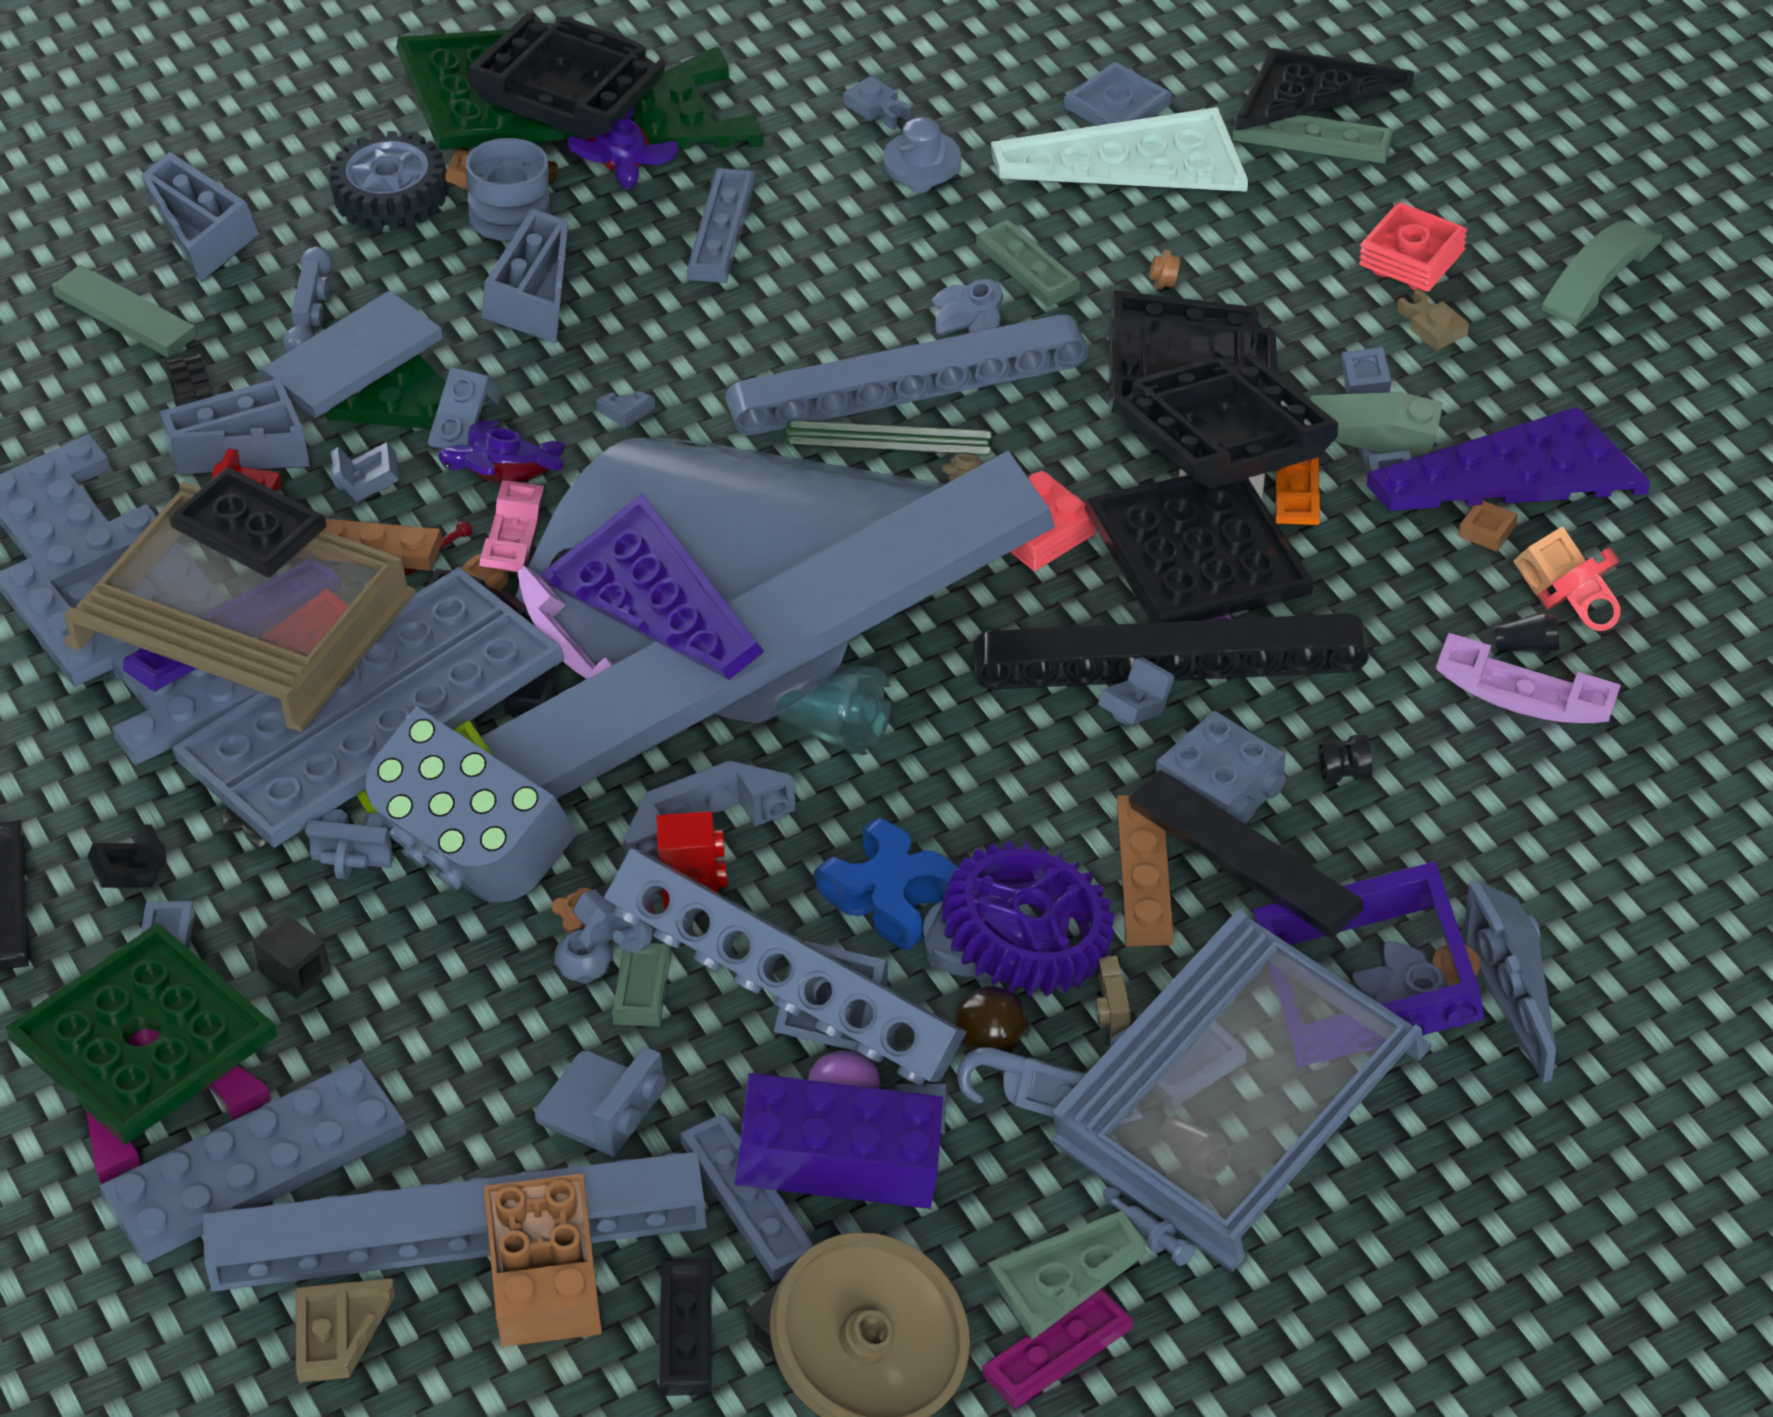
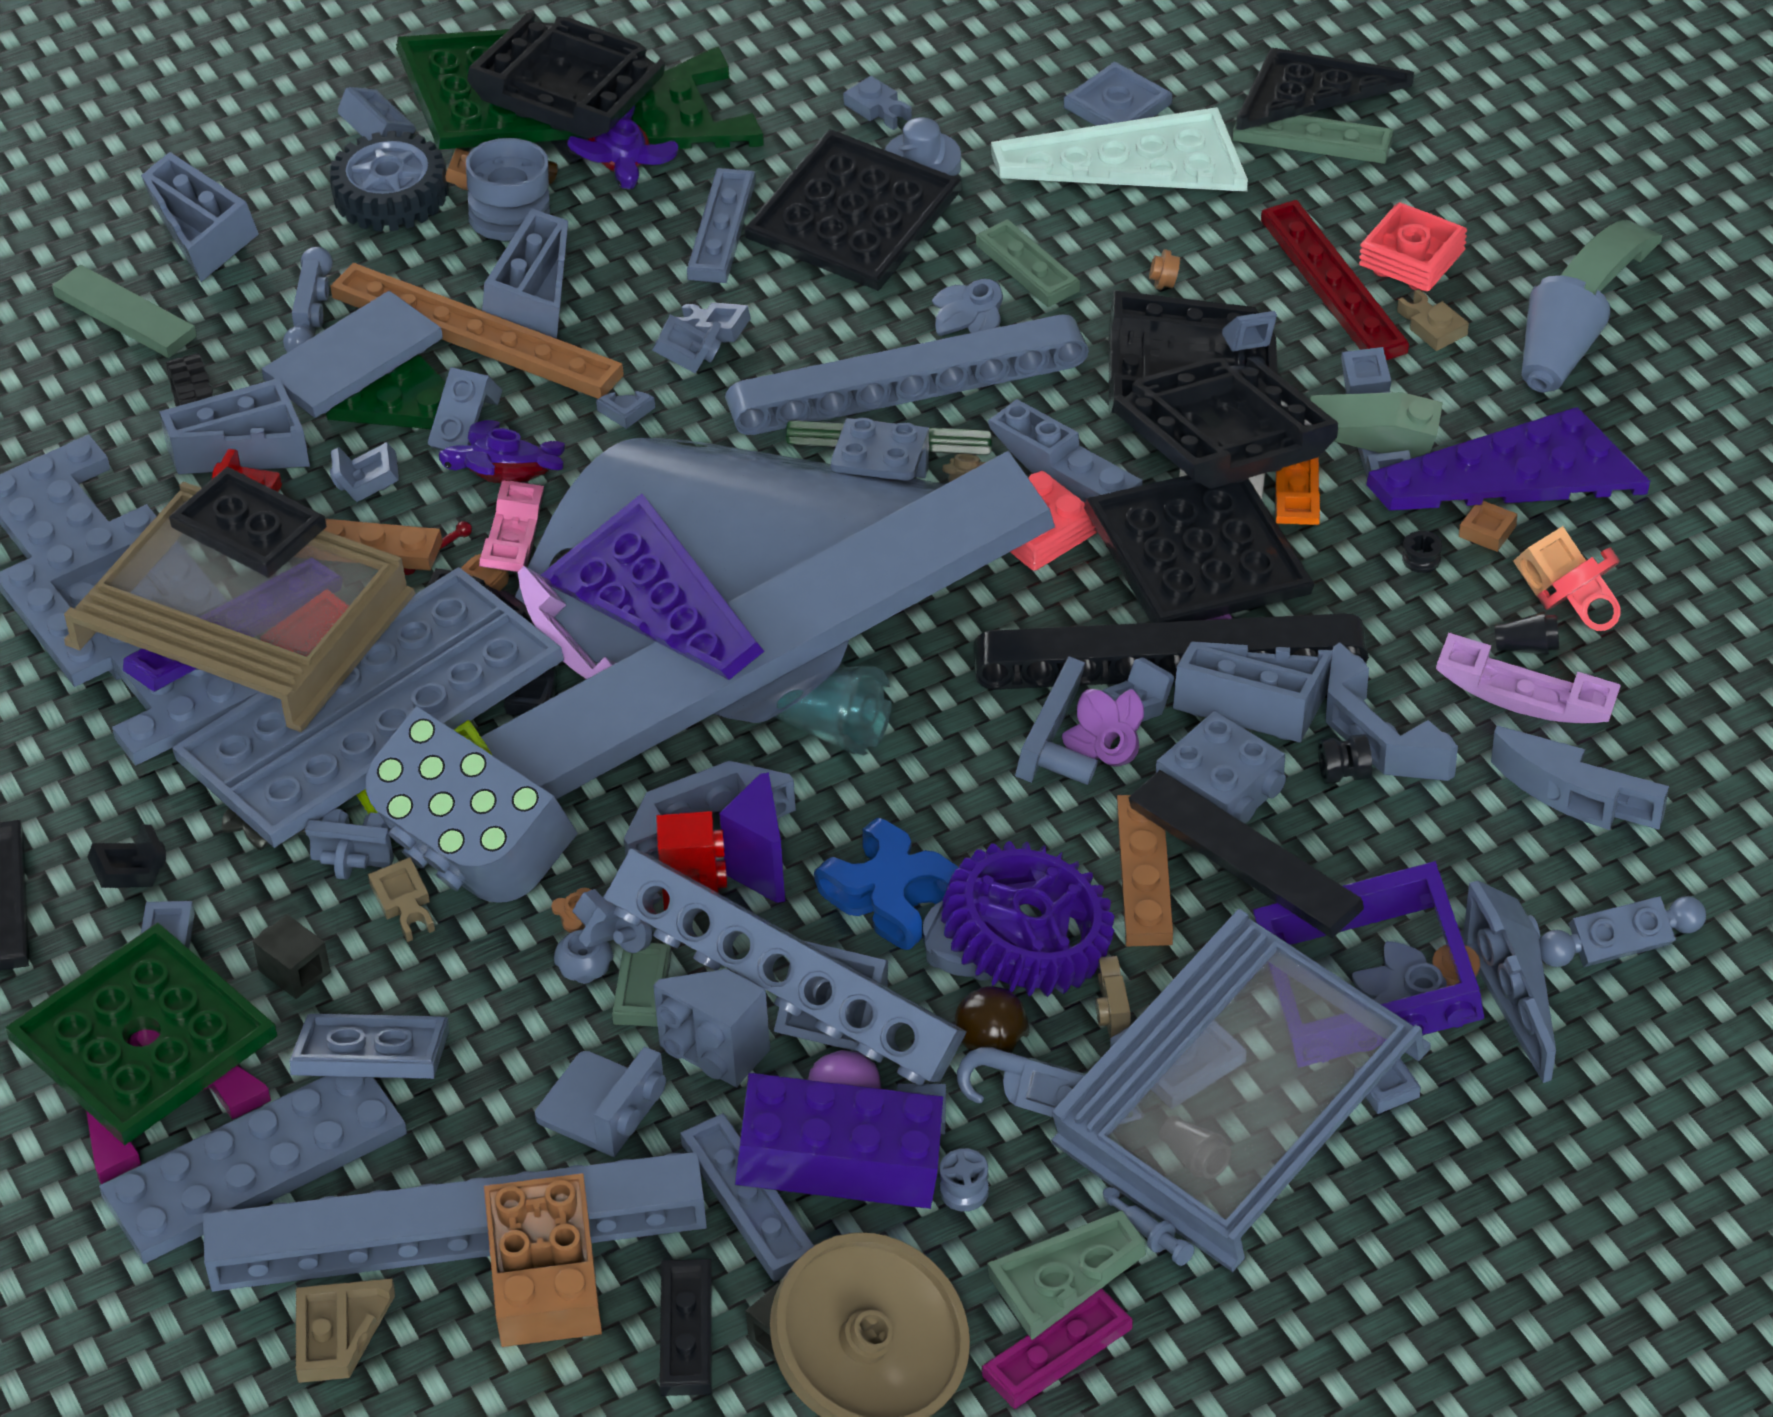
(369, 1046): none -> sand blue tile
(372, 113): none -> sand blue slope
(402, 894): none -> dark tan plate
(488, 333): none -> medium nougat plate
(687, 344): none -> sand blue bracket
(713, 1022): none -> sand blue slope
(731, 316): none -> sand blue plate
(754, 840): none -> dark purple slope
(853, 209): none -> black tile
(882, 450): none -> sand blue bracket
(973, 1171): none -> sand blue wheel
(1039, 745): none -> sand blue piece
(1054, 448): none -> sand blue slope
(1102, 723): none -> medium lavender plate
(1250, 331): none -> sand blue slope
(1254, 690): none -> sand blue wedge
(1333, 279): none -> dark red tile
(1394, 1089): none -> sand blue tile
(1416, 754): none -> sand blue slope
(1422, 542): none -> black bush
(1560, 330): none -> sand blue cone
(1561, 780): none -> sand blue slope
(1622, 931): none -> sand blue plate

